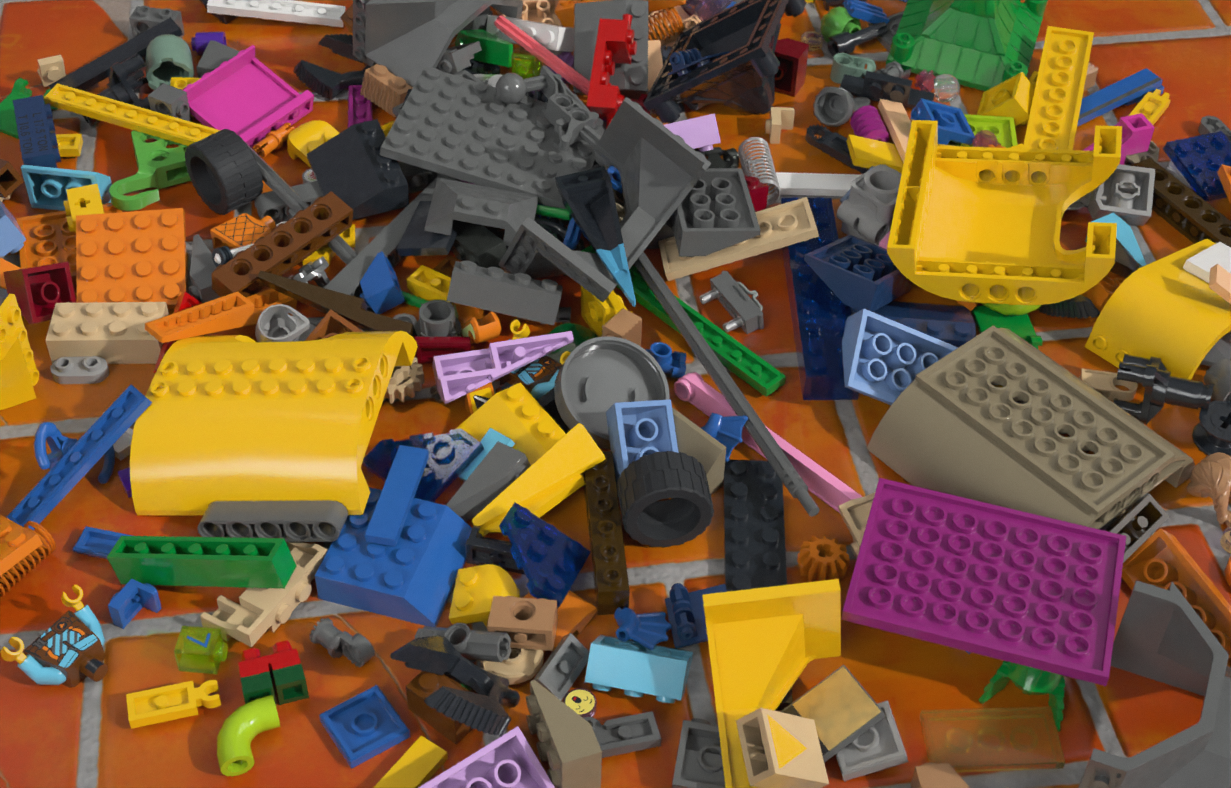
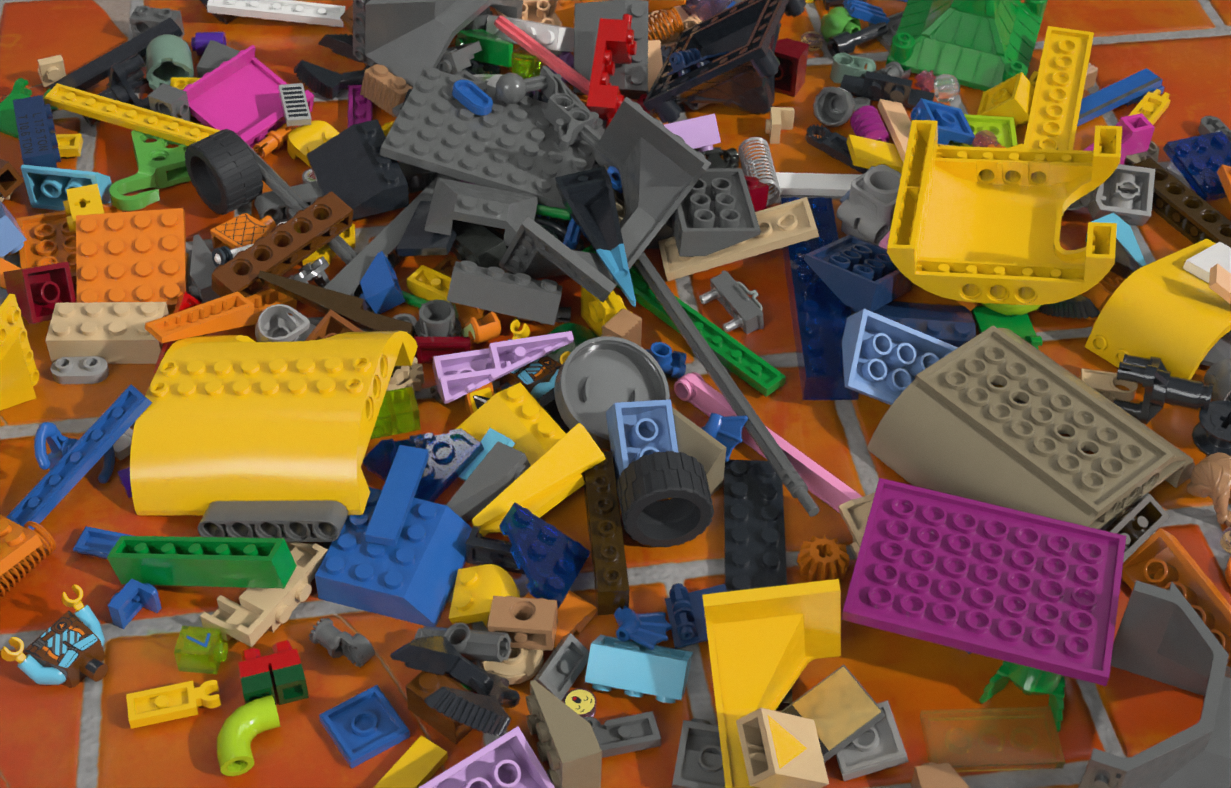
(294, 104): none -> light grey tile
(397, 413): none -> clear neon green slope
(472, 97): none -> blue tile

